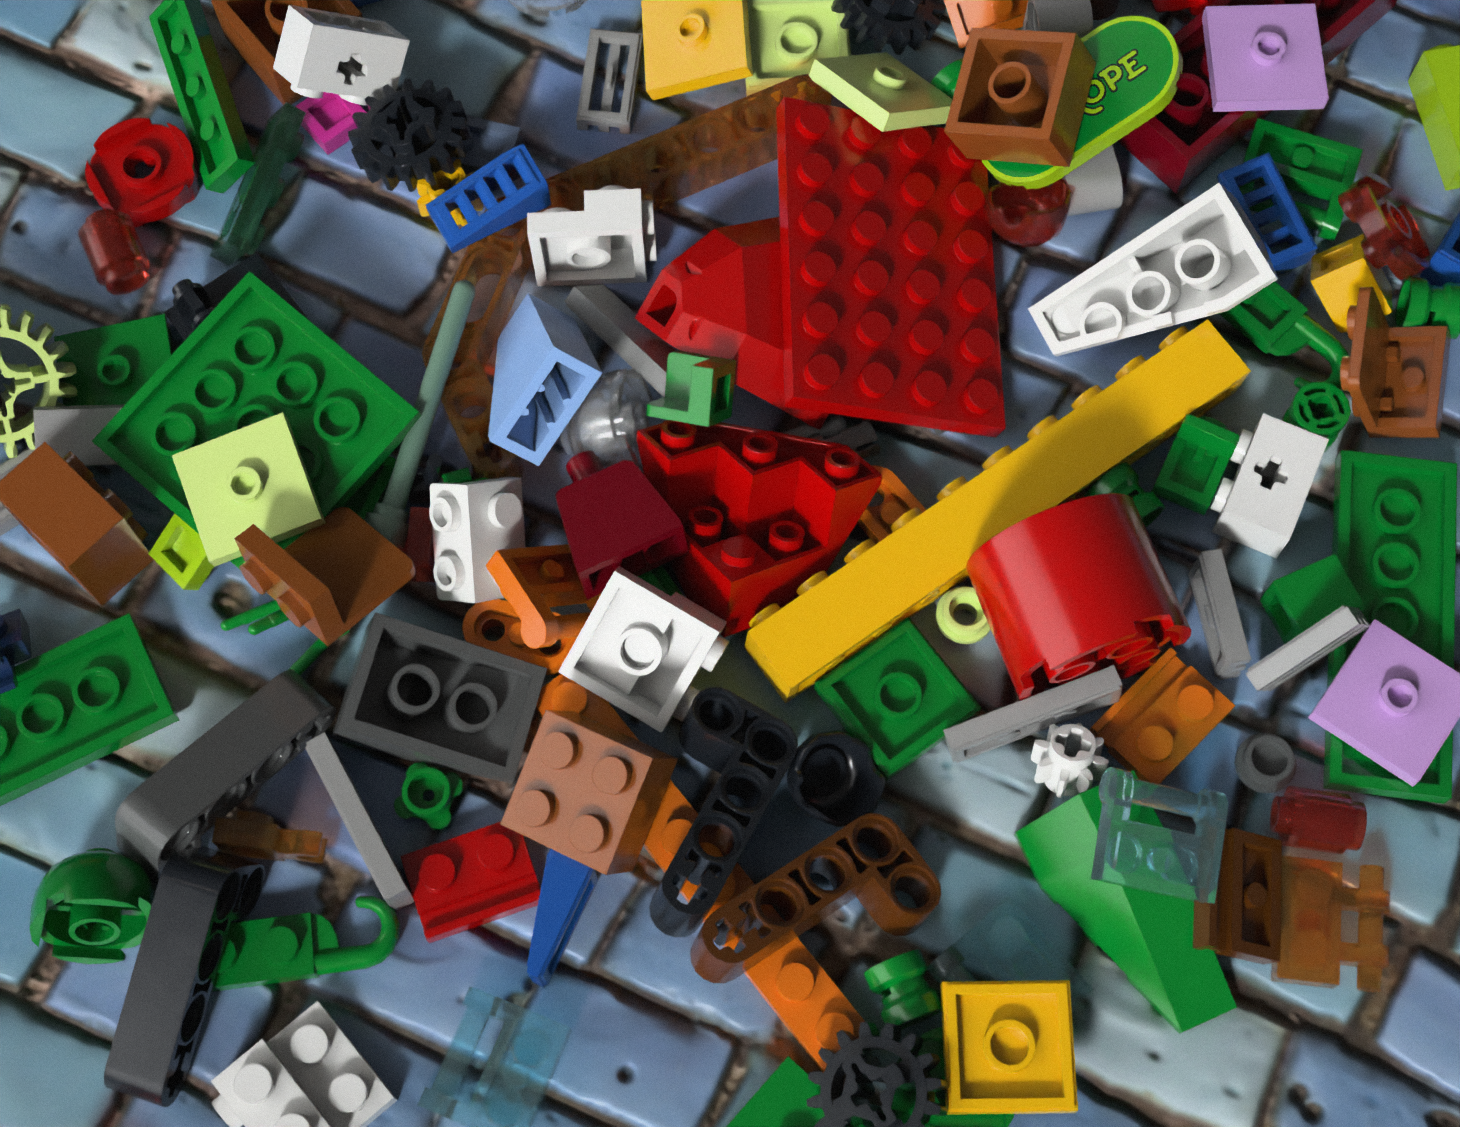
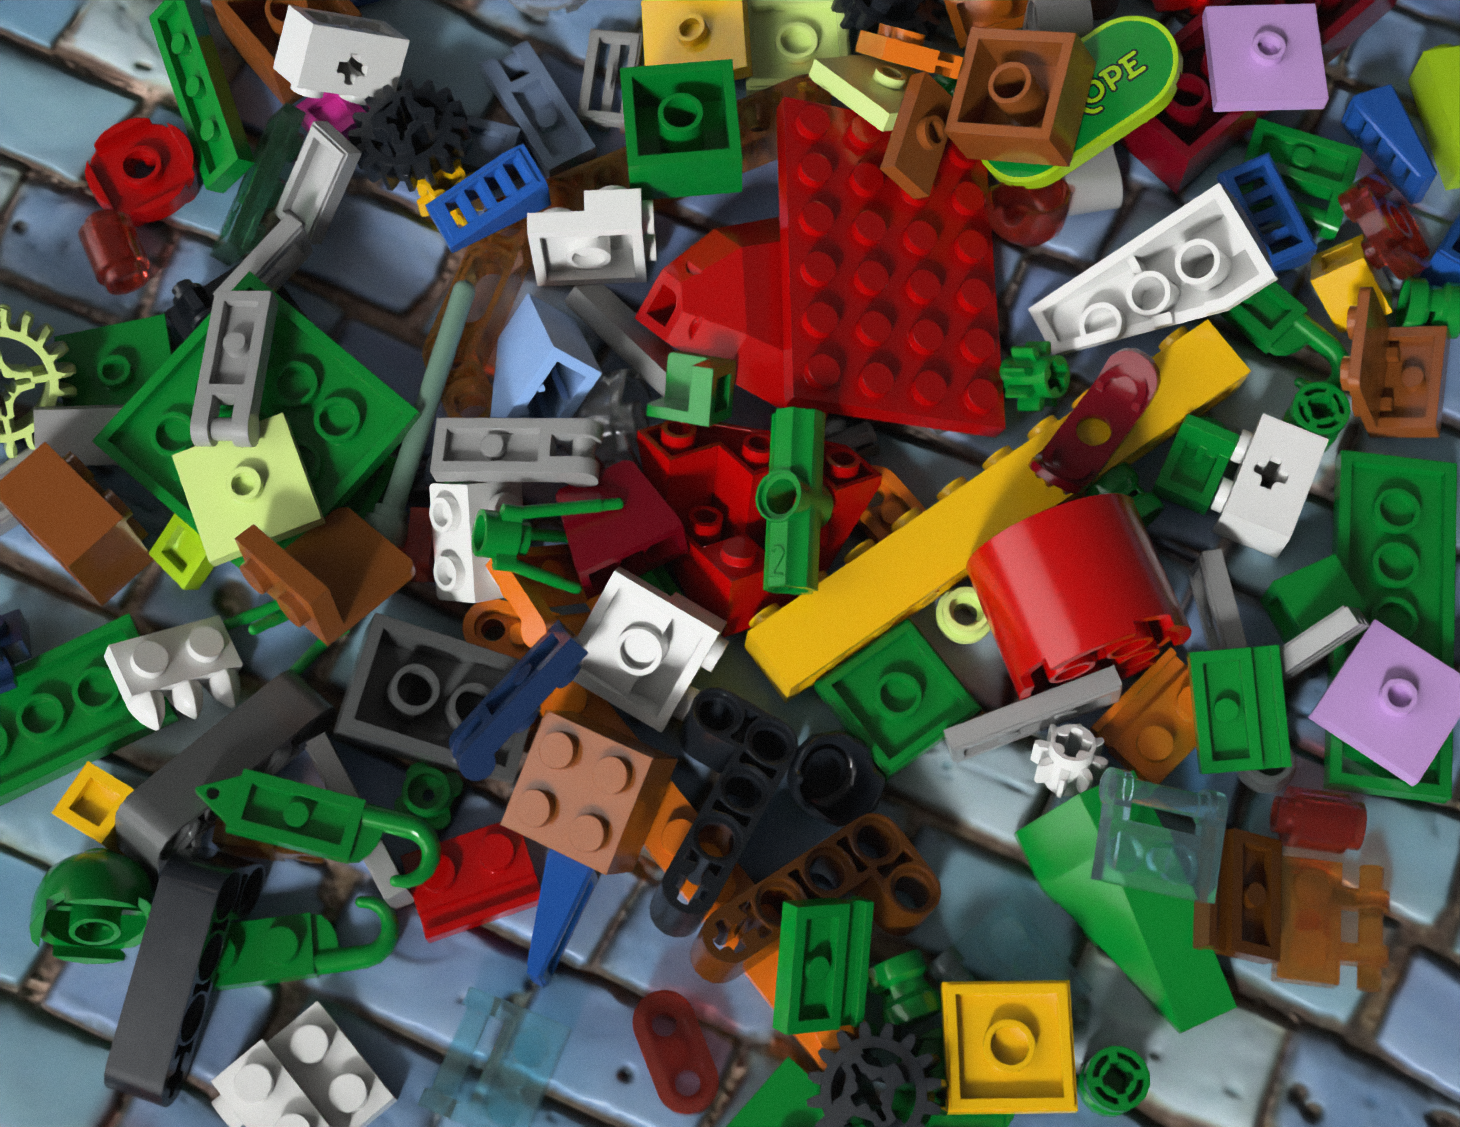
(92, 805): none -> yellow panel
(176, 666): none -> white plate
(234, 368): none -> light grey plate
(275, 256): none -> light grey tile
(317, 821): none -> green plate
(318, 180): none -> light grey tile
(506, 535): none -> green plant
(516, 450): none -> light grey plate
(516, 700): none -> dark blue plate
(539, 110): none -> sand blue plate
(675, 1054): none -> clear red plate
(682, 129): none -> green brick
(794, 471): none -> green piece
(822, 964): none -> green plate
(907, 49): none -> orange plate
(918, 136): none -> dark orange plate
(1034, 376): none -> green gear
(1102, 1085): none -> green wheel
(1118, 399): none -> dark red piece
(1239, 709): none -> green plate
(1390, 140): none -> blue slope

